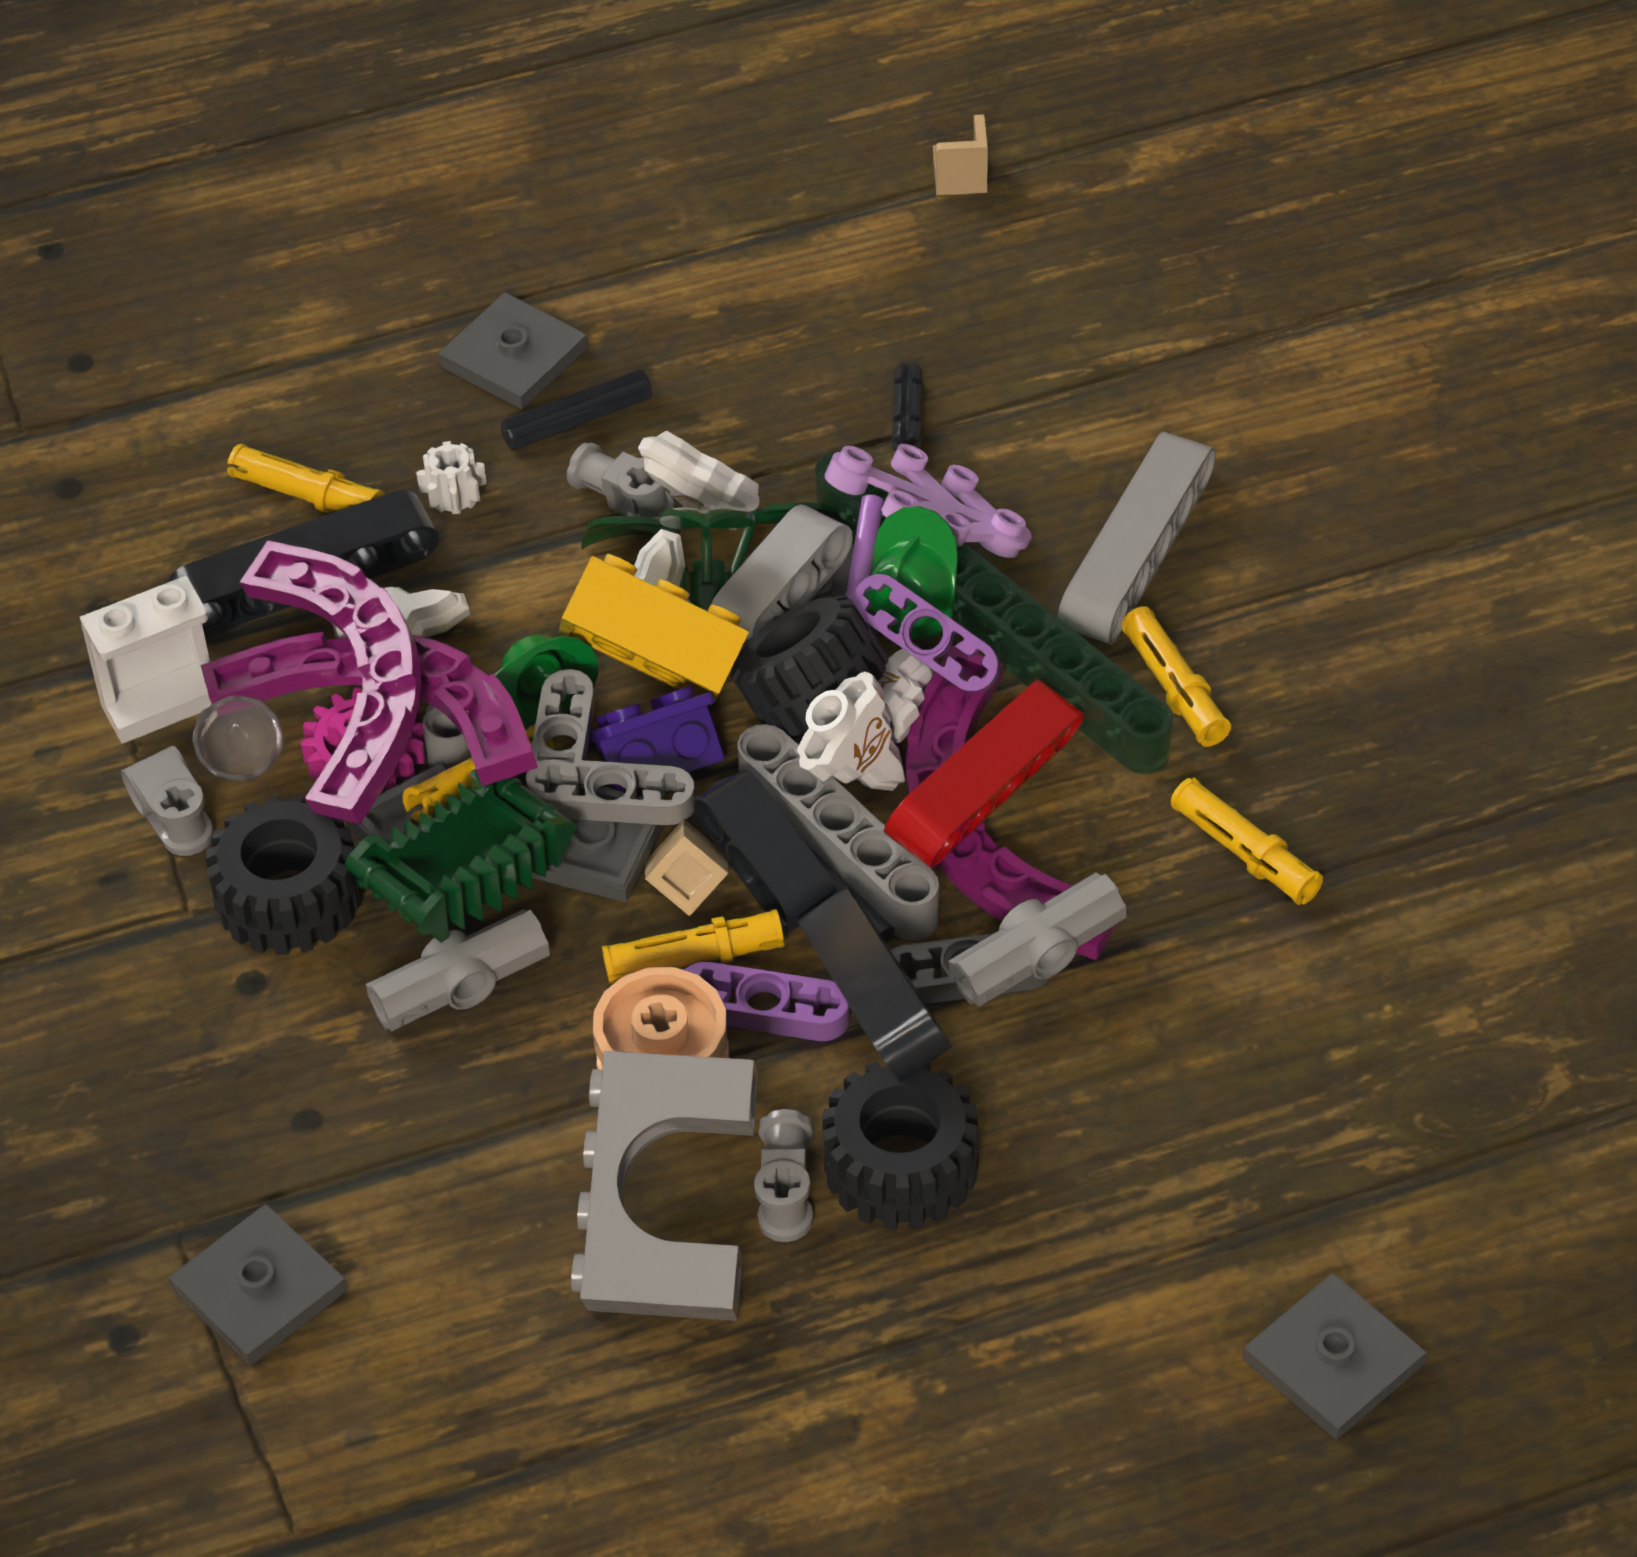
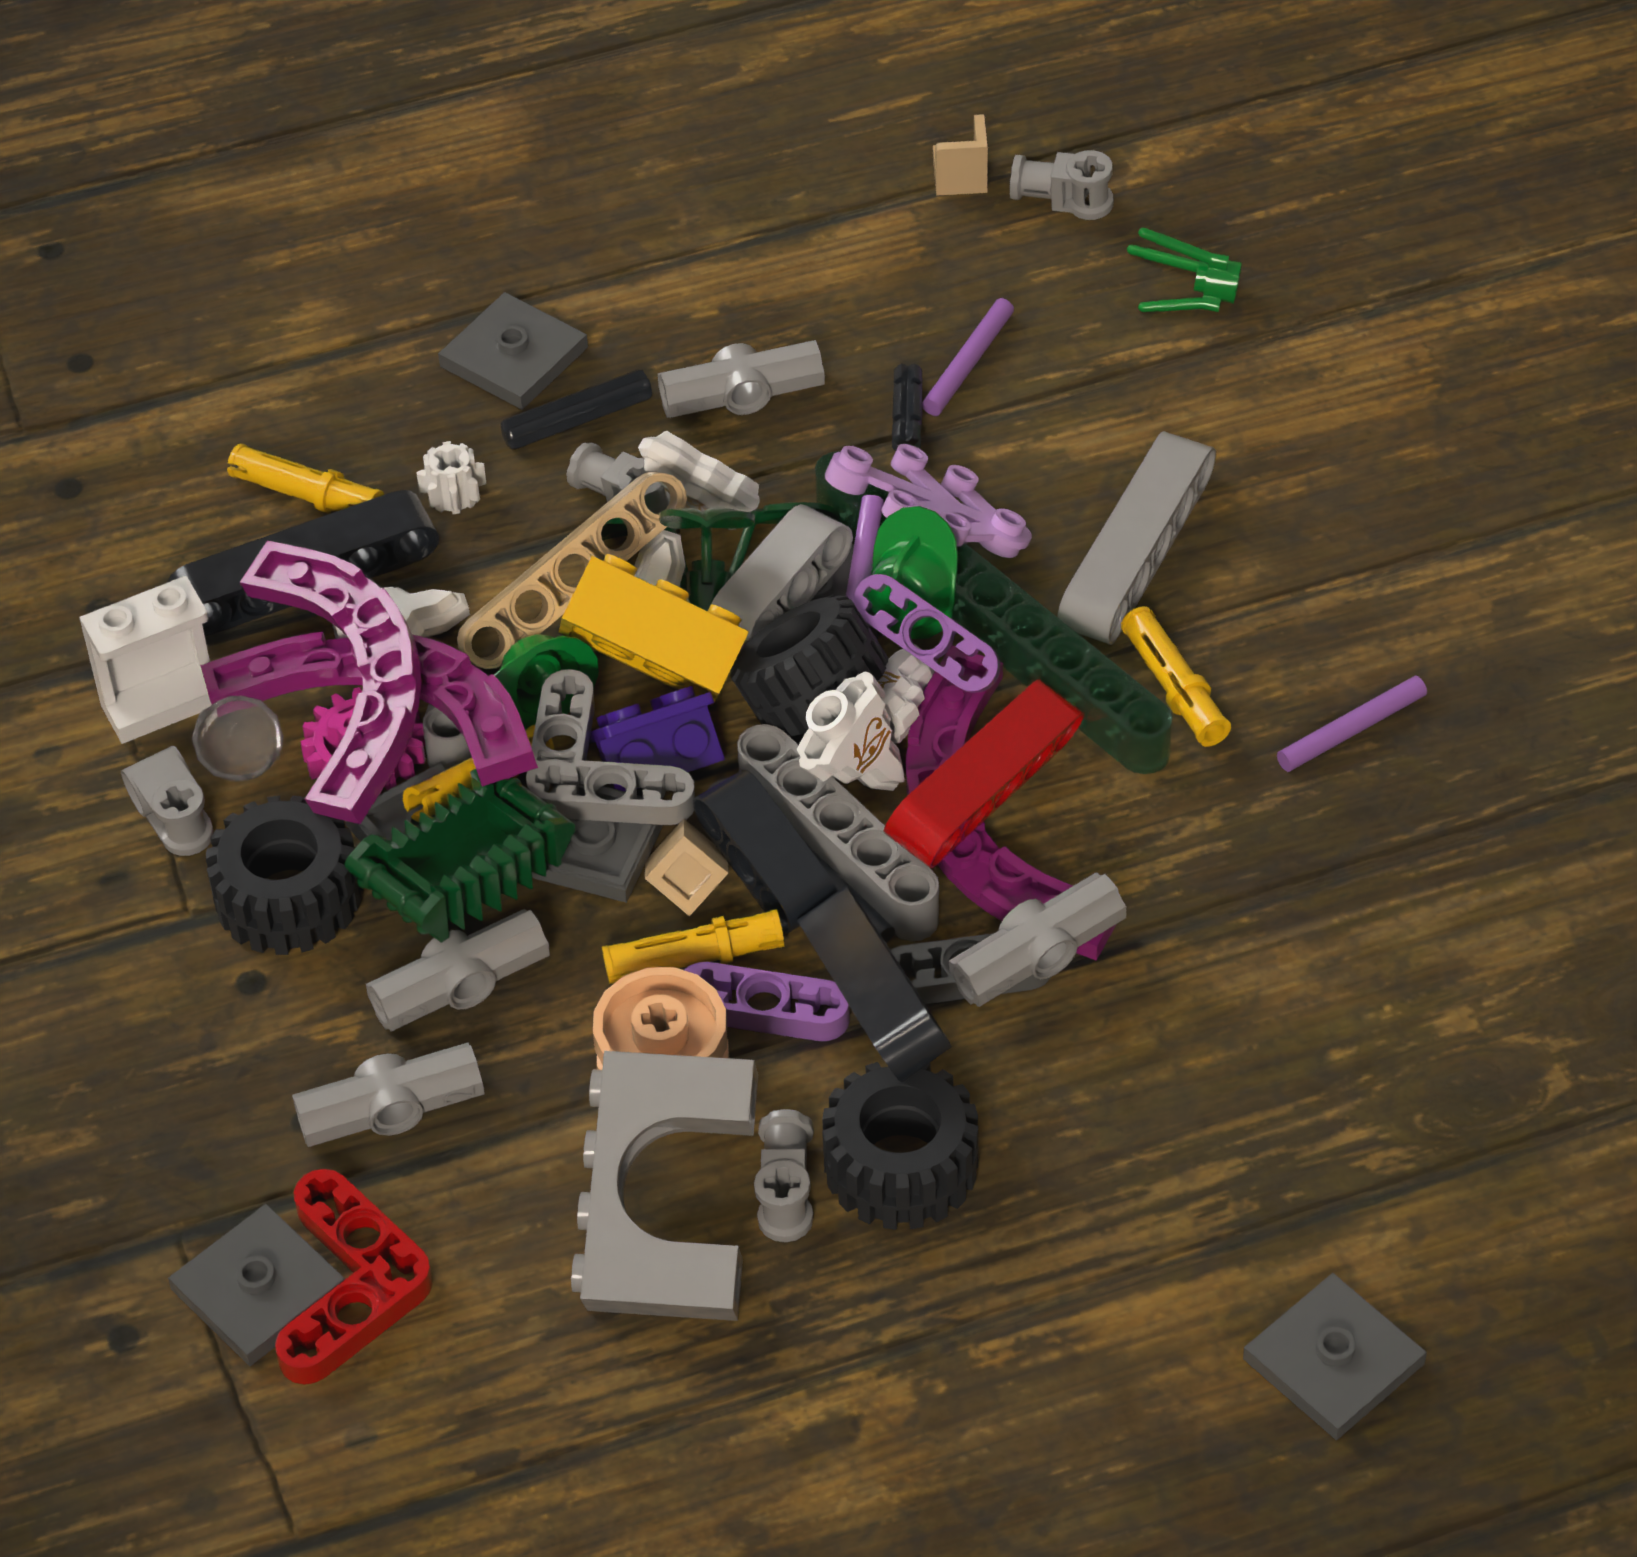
(368, 1284): none -> red beam
(388, 1094): none -> light grey piece
(544, 577): none -> tan beam
(741, 379): none -> light grey piece
(967, 357): none -> medium lavender bar
(1066, 182): none -> light grey connector
(1215, 273): none -> green plant
(1264, 854): yellow pin -> none
(1351, 723): none -> medium lavender bar

